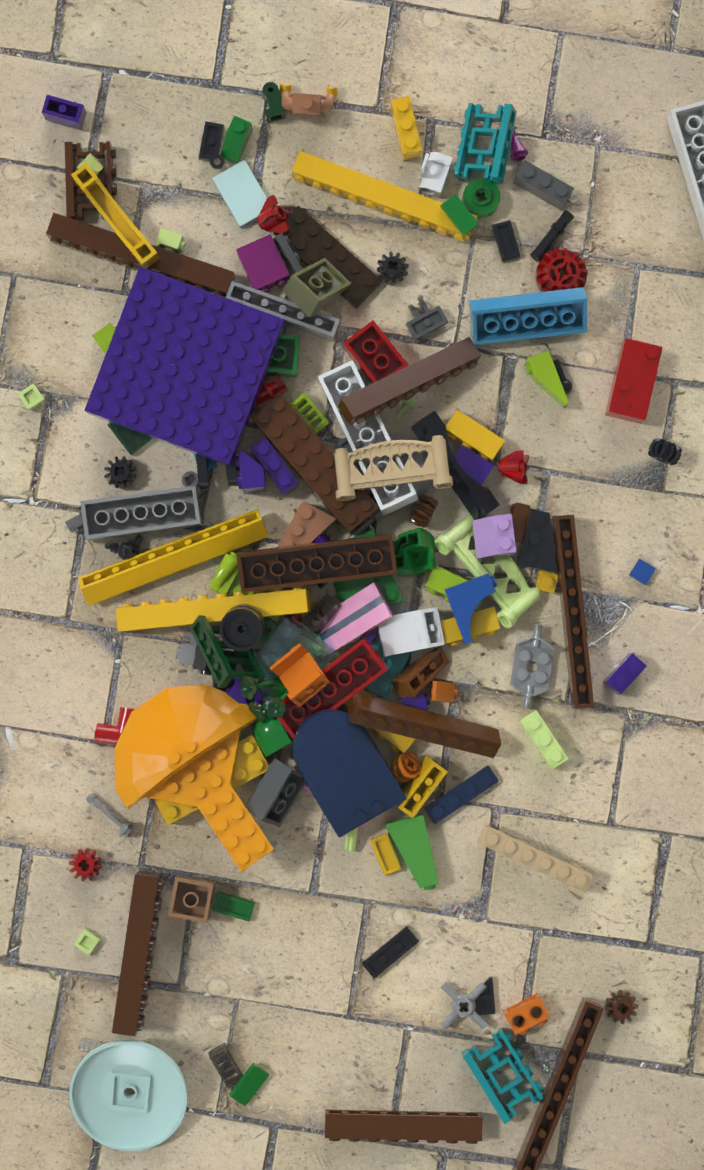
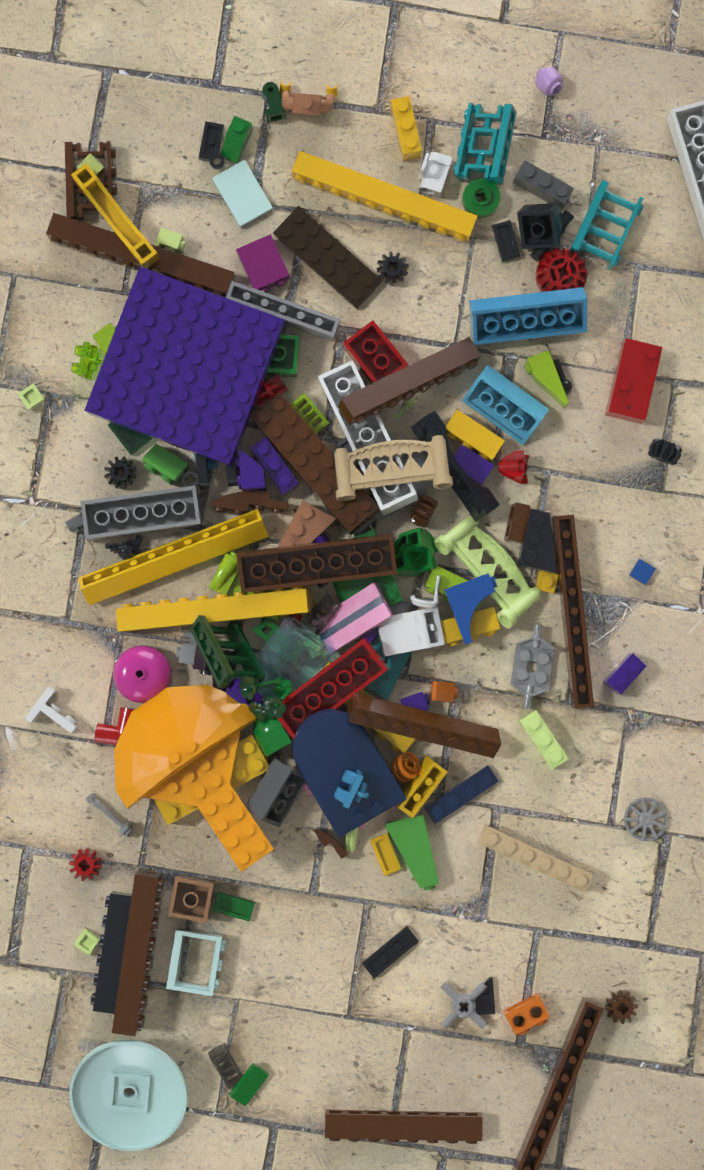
(52, 711): none -> white bracket
(64, 112): dark purple brick -> none
(88, 361): none -> clear neon green hips
(112, 952): none -> black brick
(155, 678): none -> dark pink cylinder
(166, 464): none -> bright green slope
(172, 982): none -> light aqua window
(231, 630): black wheel -> none
(241, 501): none -> reddish brown slope
(272, 217): red brick -> none
(292, 259): dark grey hinge -> none
(300, 674): orange panel -> none
(315, 286): olive slope -> none
(325, 838): none -> reddish brown slope
(347, 796): none -> dark azure hips
(419, 673): dark orange slope -> none
(424, 602): none -> white piece
(426, 322): dark grey hinge -> none
(459, 215): green tile -> none
(490, 1083): teal fence -> none
(494, 536): lavender slope -> none
(505, 404): none -> medium azure slope
(517, 149): magenta cone -> none
(540, 225): none -> black slope
(549, 81): none -> lavender head
(595, 210): none -> teal fence
(646, 819): none -> light grey wheel

